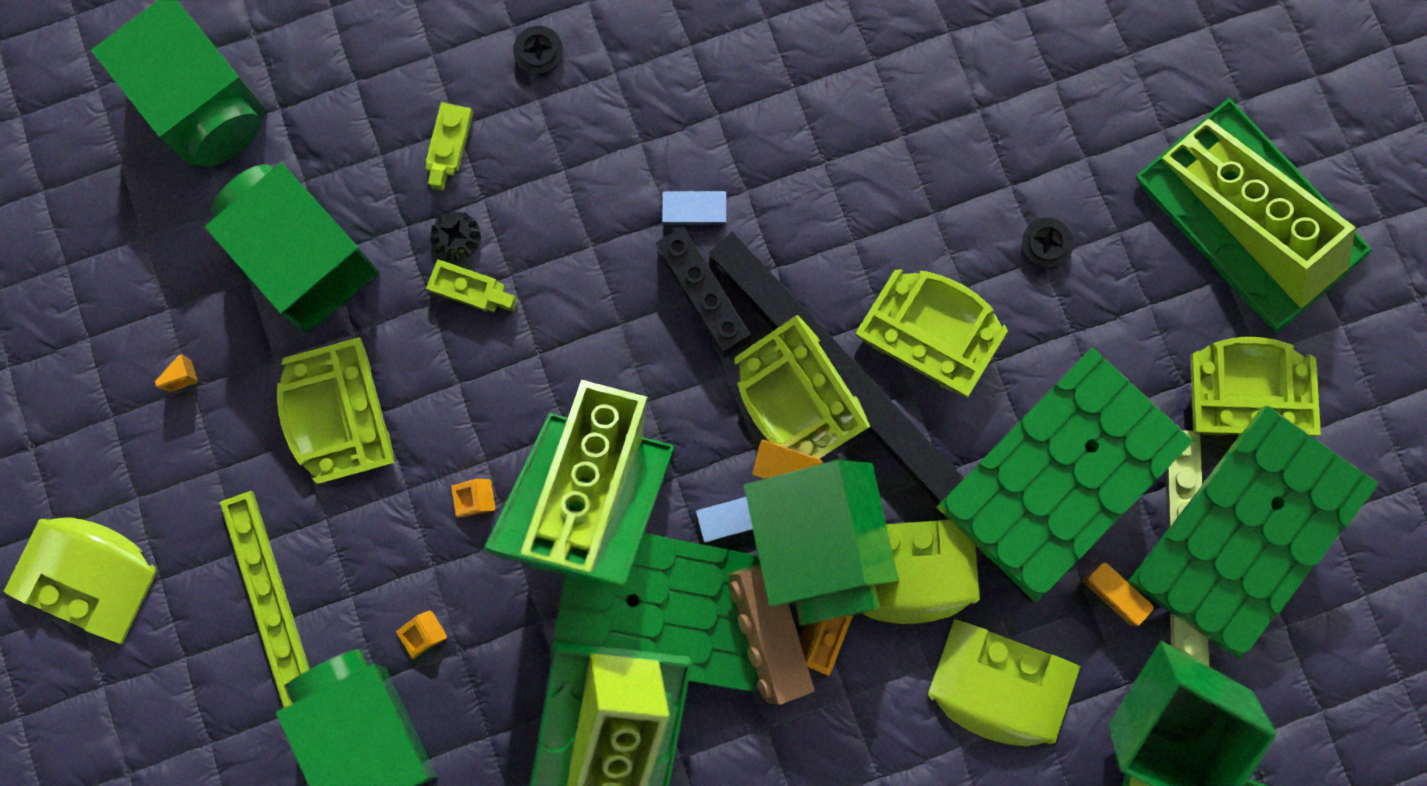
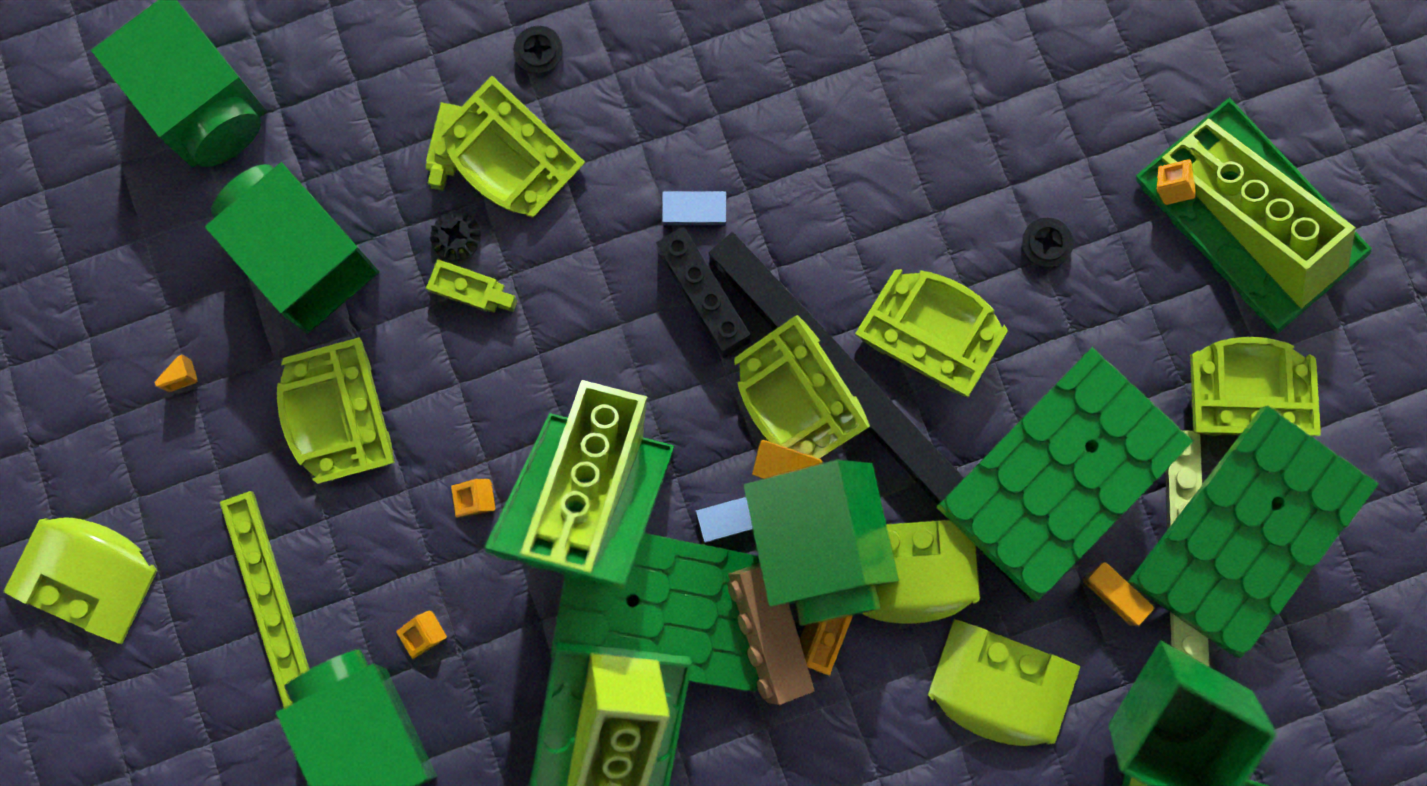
(508, 151): none -> lime slope
(1176, 182): none -> light orange slope

